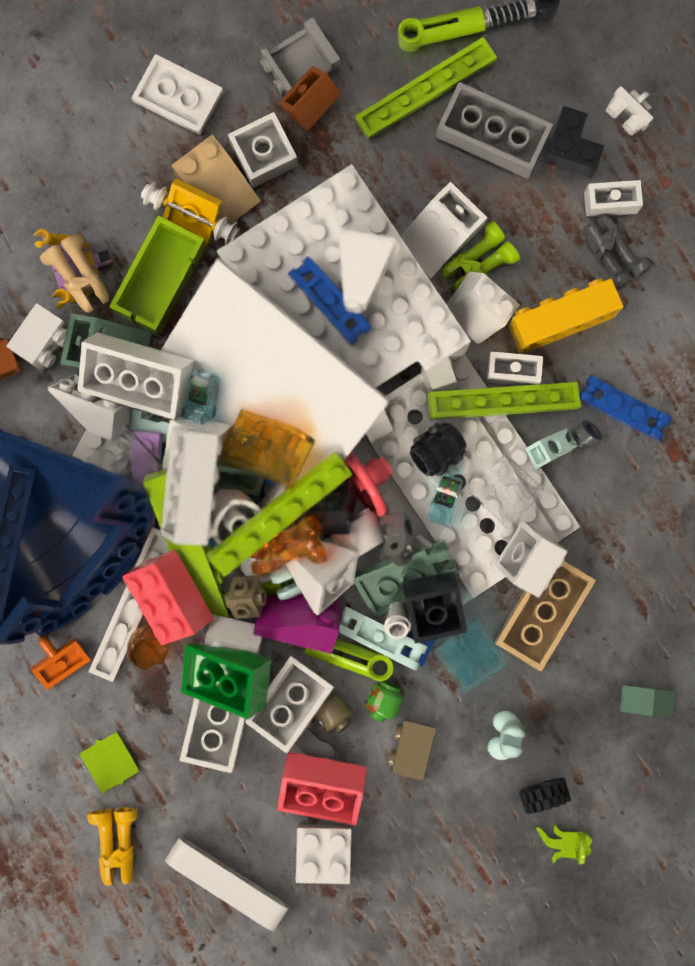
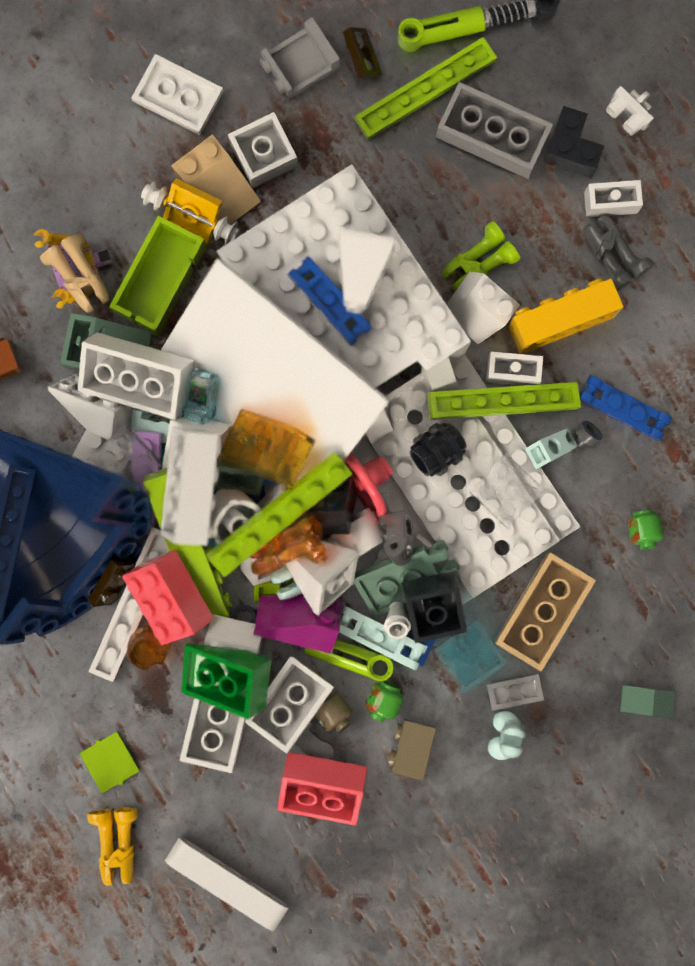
(39, 338): white brick -> none
(59, 662): orange plate -> none
(111, 582): none -> dark brown piece
(246, 597): dark tan brick -> none
(310, 98): dark orange brick -> none
(323, 853): white brick -> none
(362, 53): none -> dark brown piece
(443, 229): white slope -> none
(444, 500): leg -> none
(515, 692): none -> light grey piece
(531, 559): white brick -> none
(545, 795): black tyre -> none
(572, 844): lime piece -> none
(645, 529): none -> bright green head

